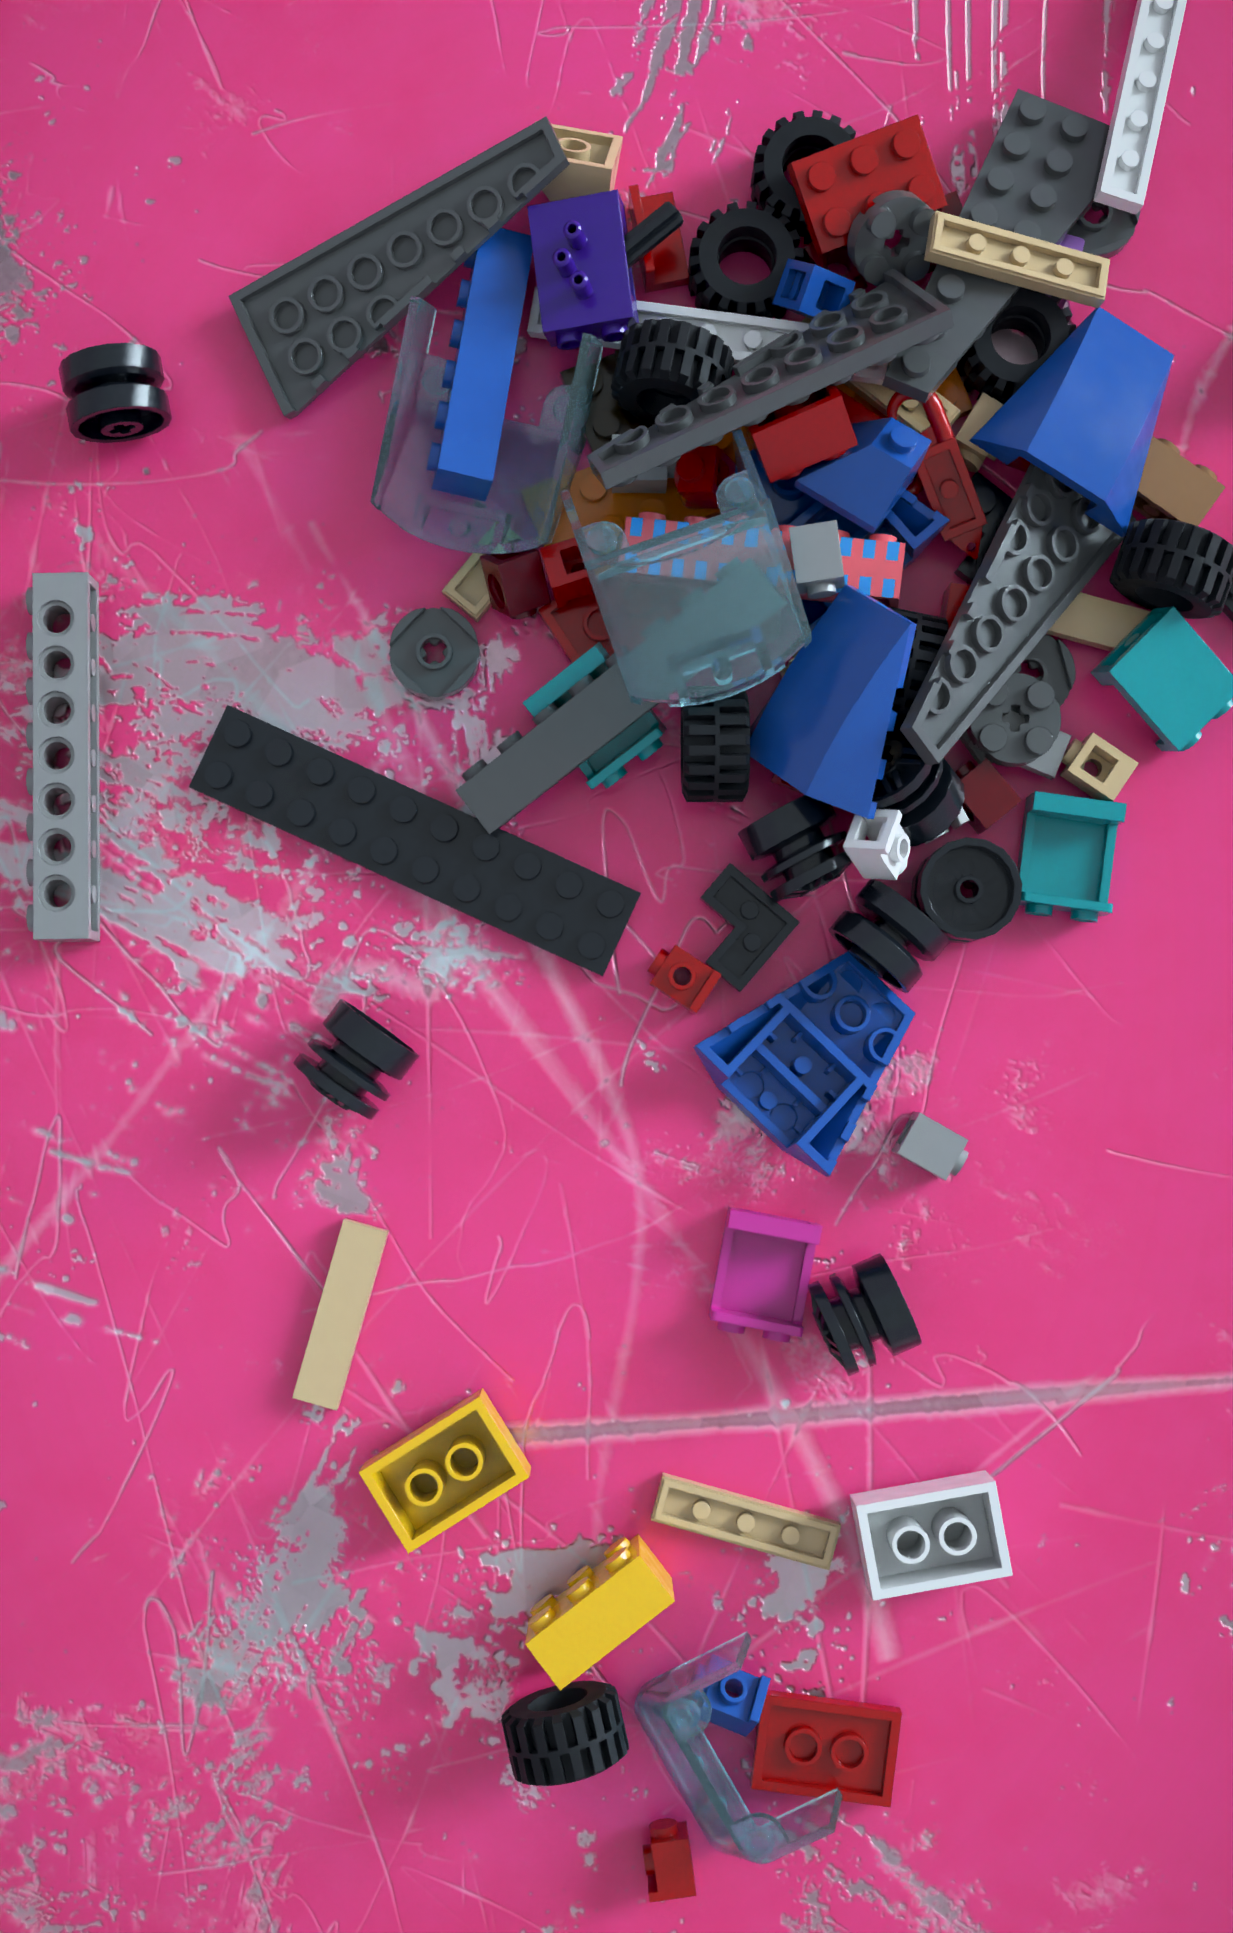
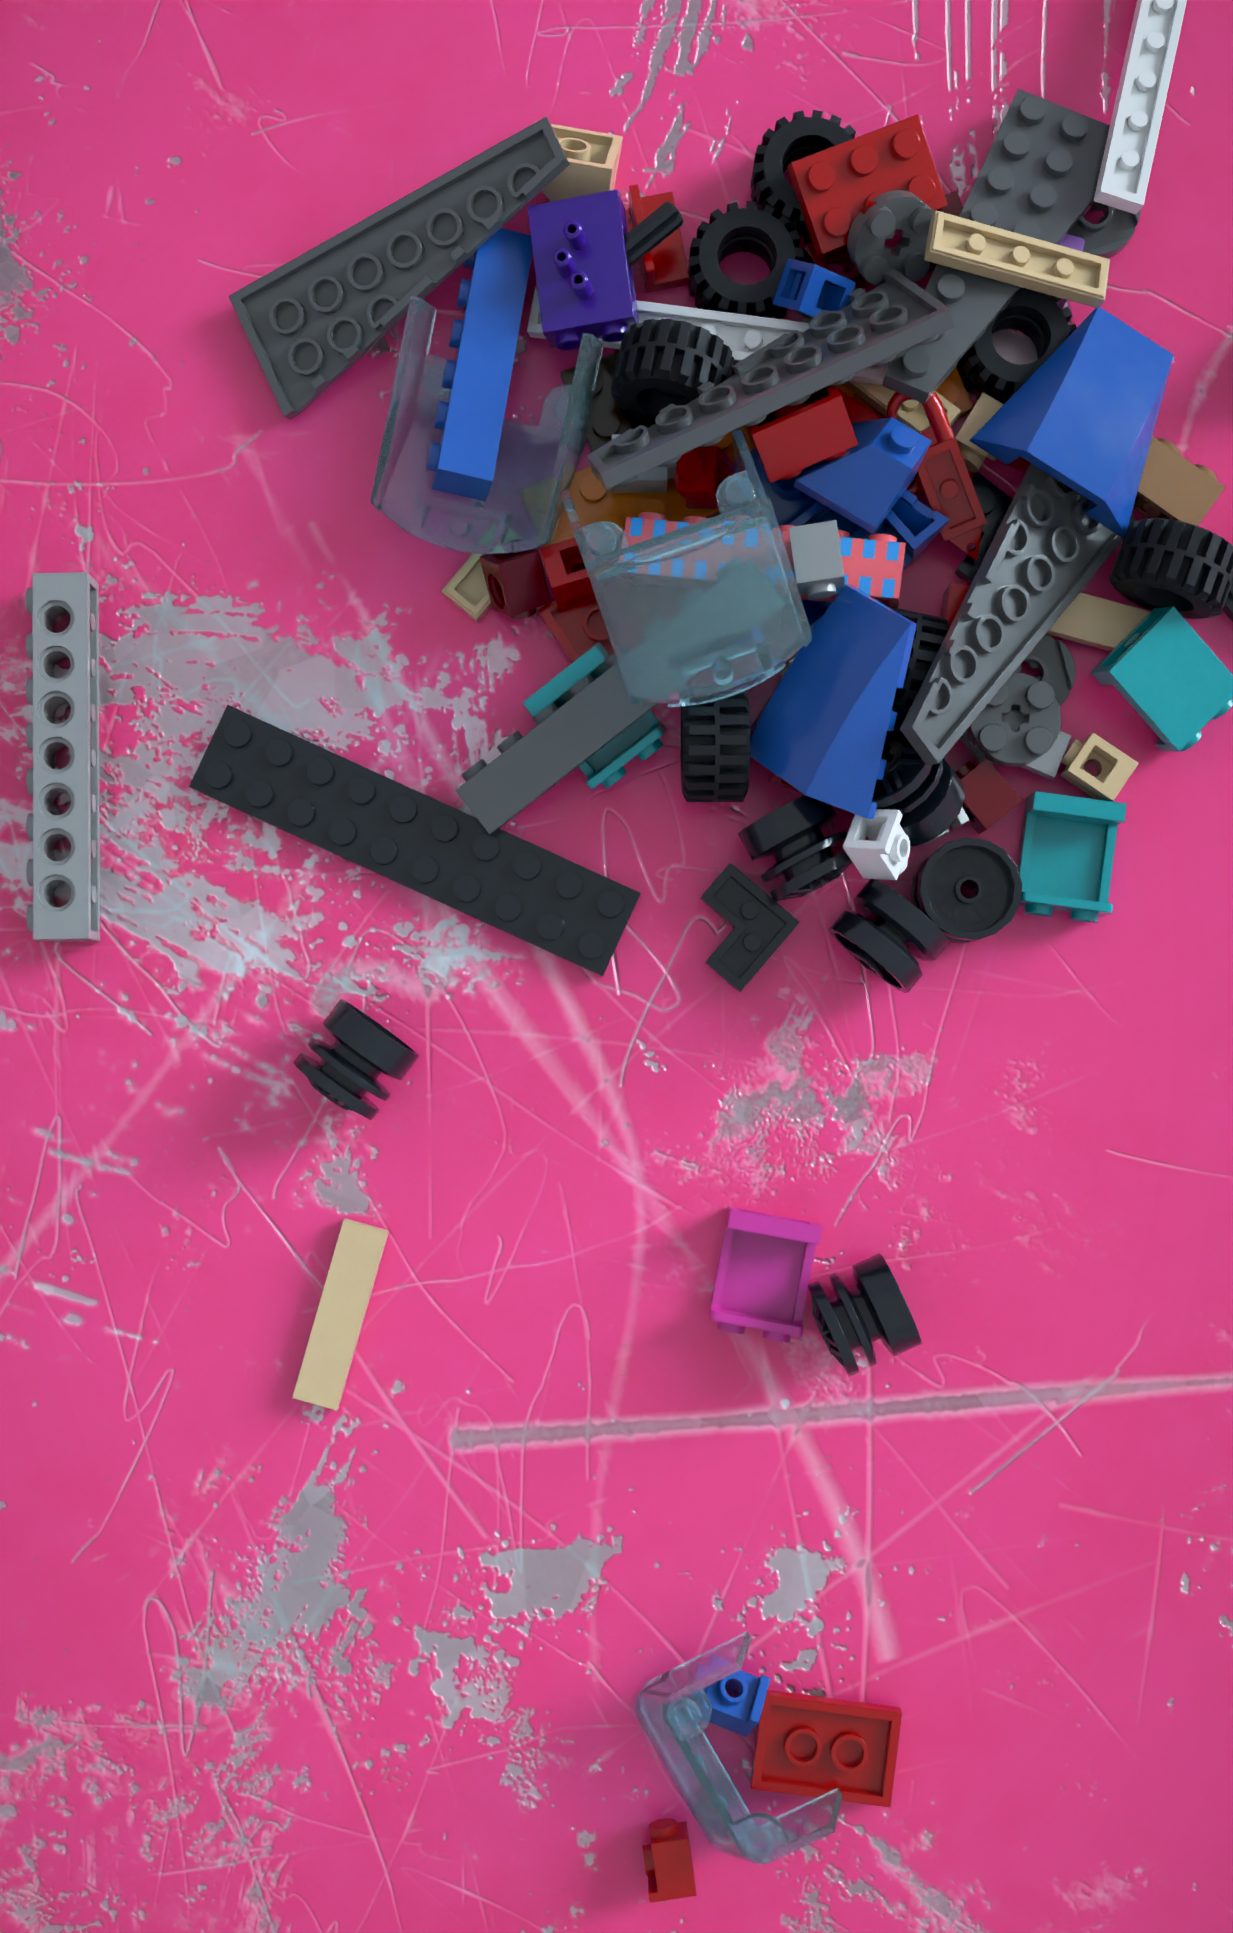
(115, 392): black wheel -> none
(434, 627): dark grey plate -> none
(445, 1470): yellow brick -> none
(565, 1733): black tyre -> none
(598, 1610): yellow brick -> none
(692, 994): red brick -> none
(745, 1521): tan tile -> none
(810, 1058): blue wedge -> none
(931, 1146): light grey brick -> none
(931, 1535): white brick -> none

